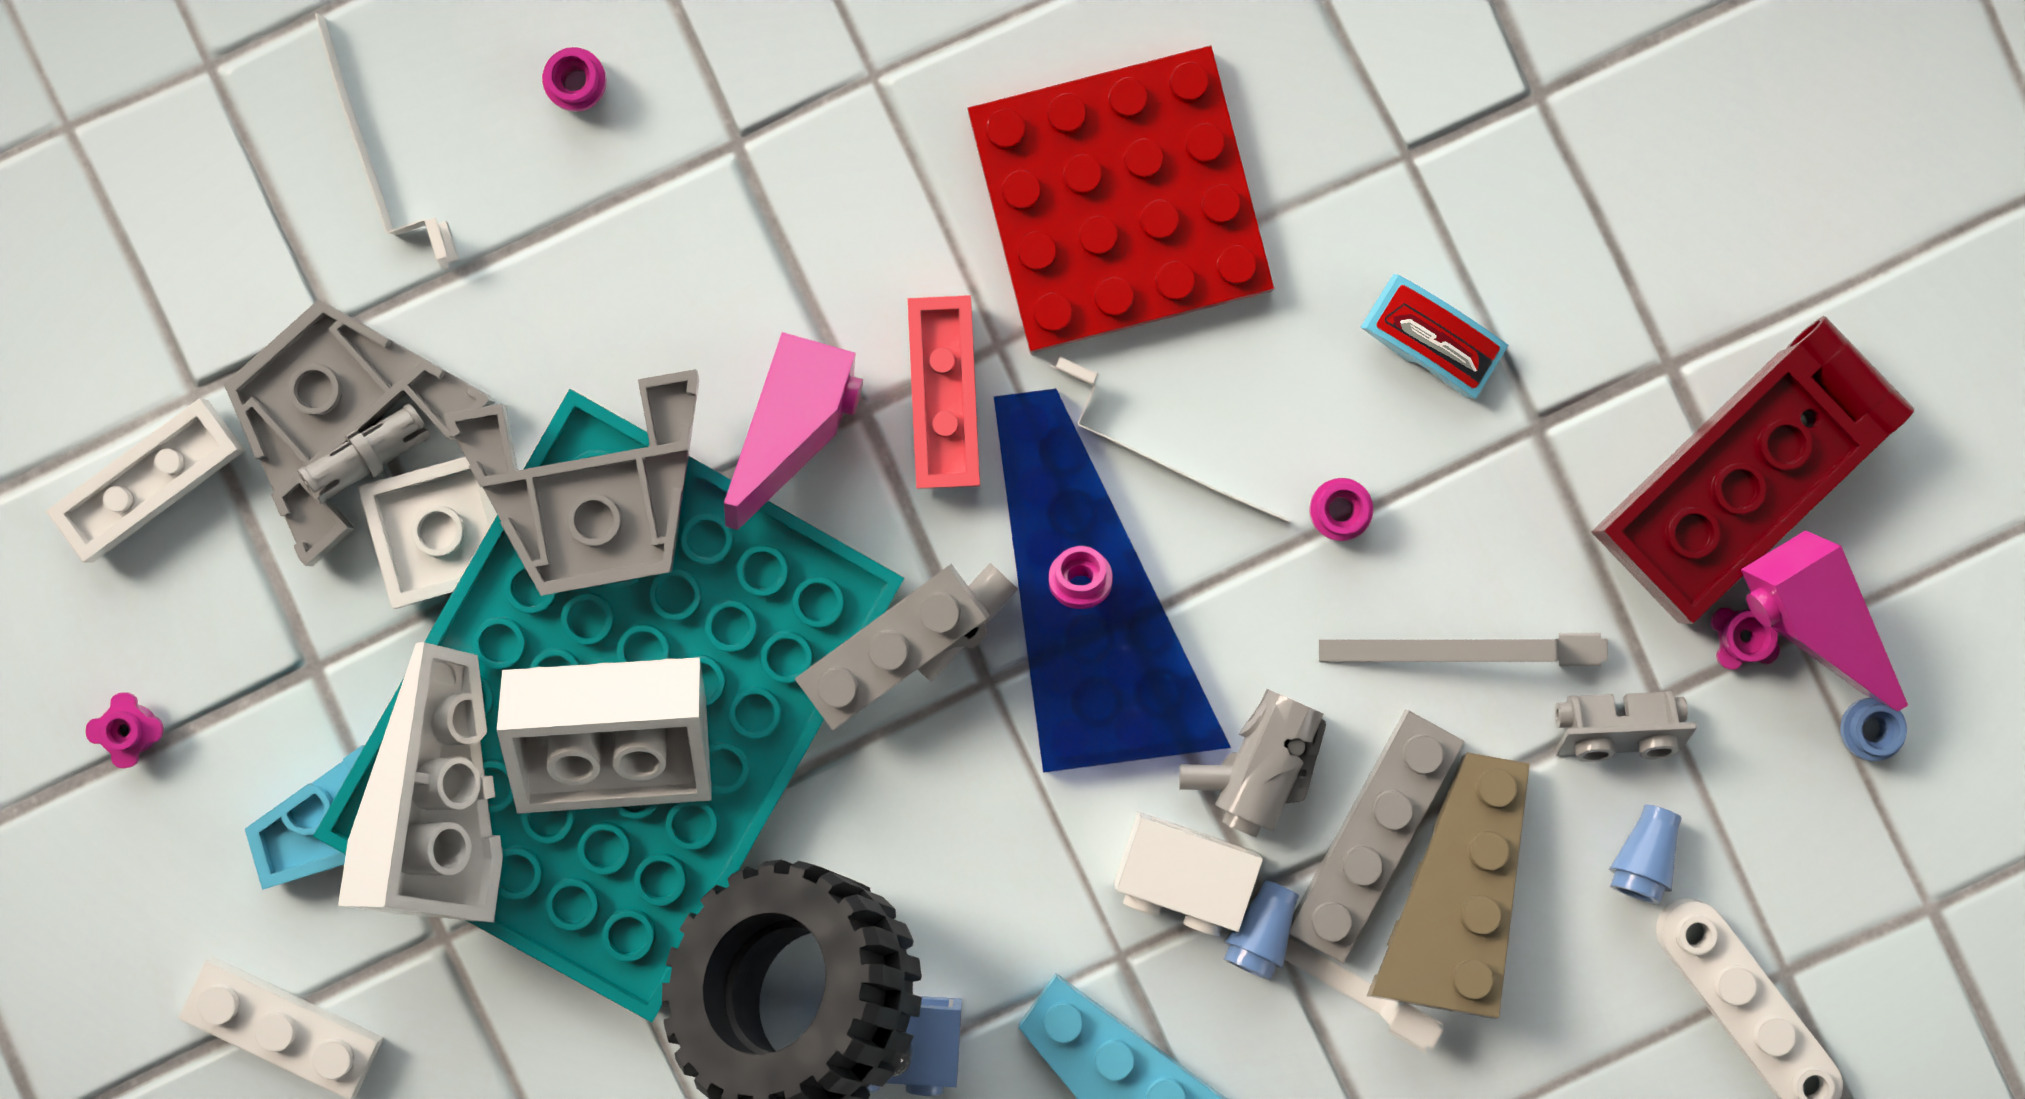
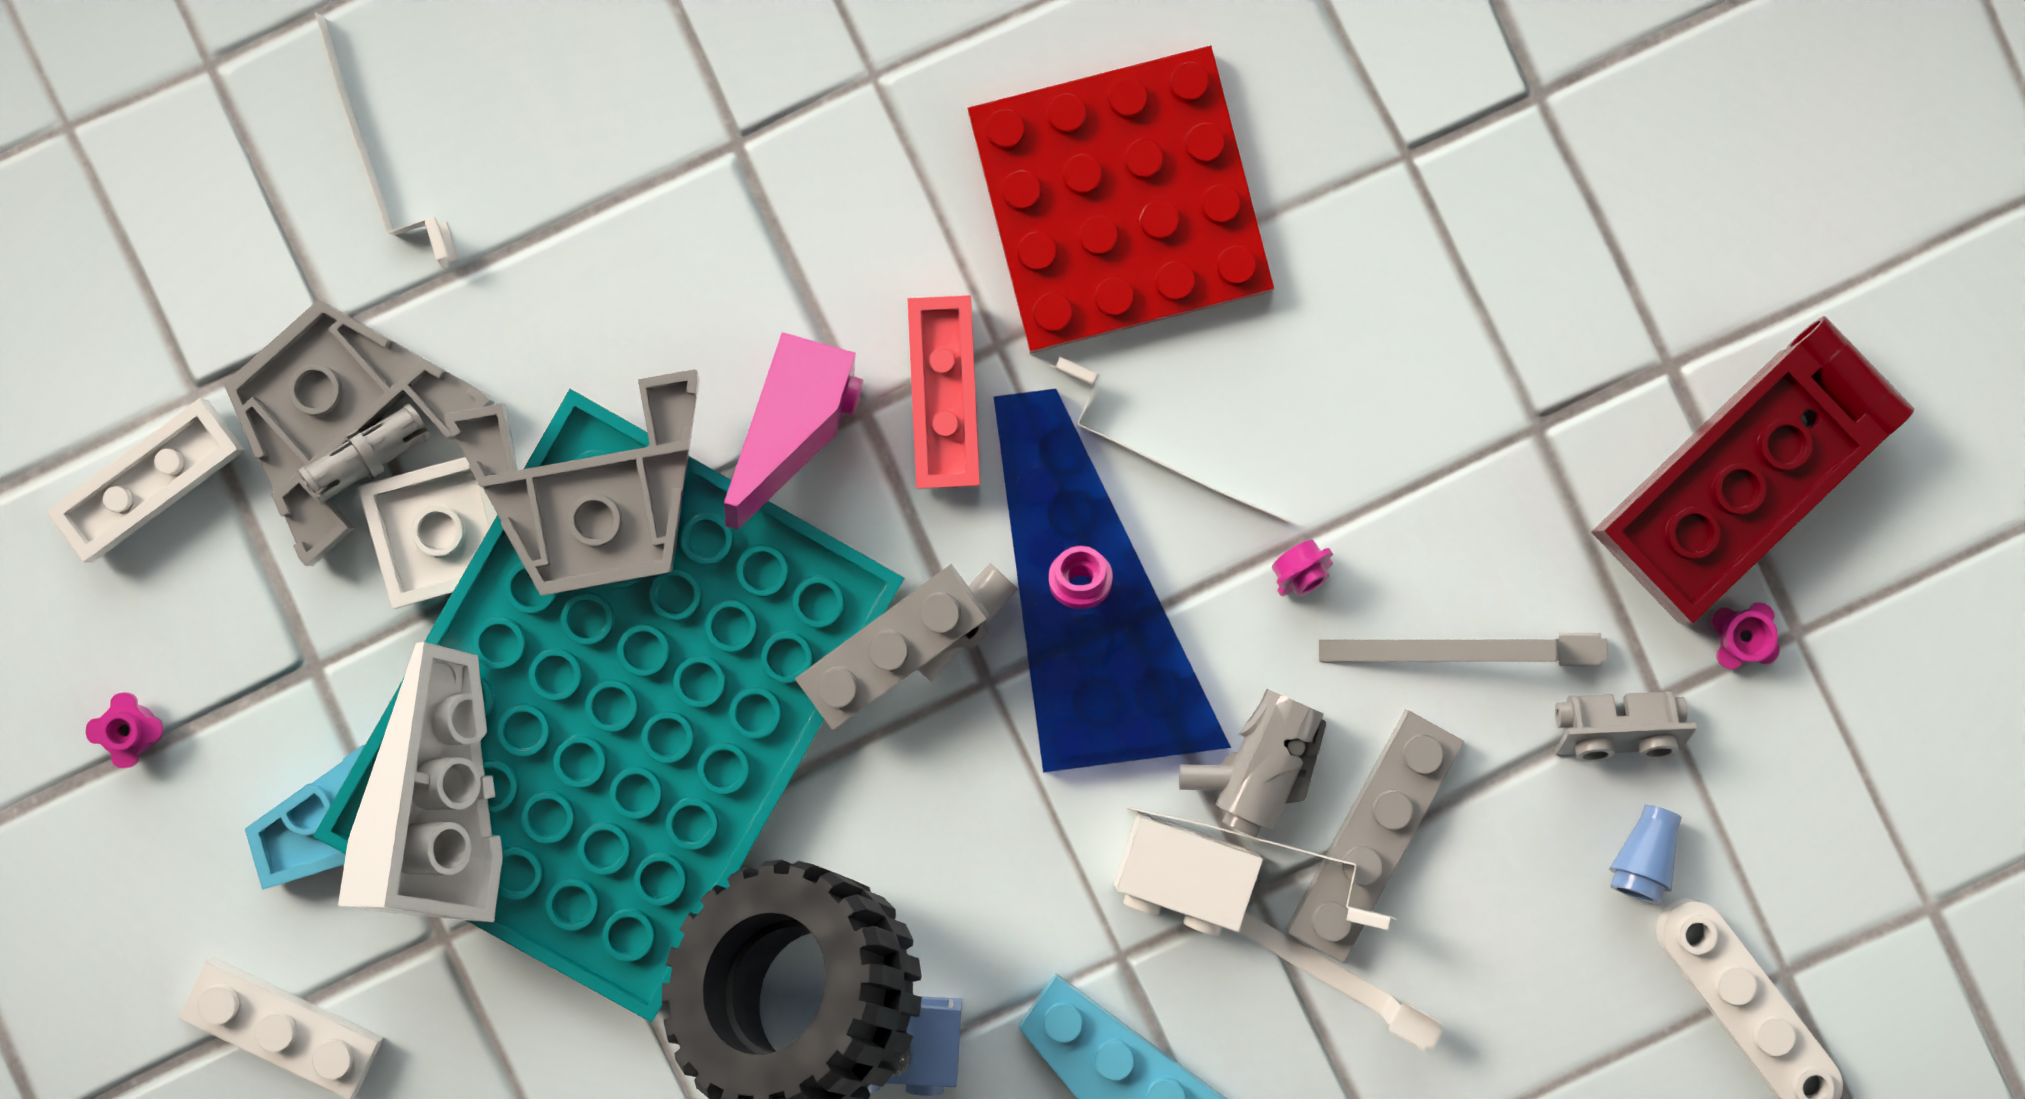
(563, 64): dark pink plate -> none
(605, 735): white slope -> none
(1263, 932): medium blue cone -> none
(1302, 568): none -> dark pink plate
(1354, 914): none -> white piece
(1360, 504): dark pink plate -> none
(1434, 335): slope -> none
(1458, 914): dark tan wing -> none
(1816, 604): dark pink slope -> none
(1890, 736): medium blue plate -> none

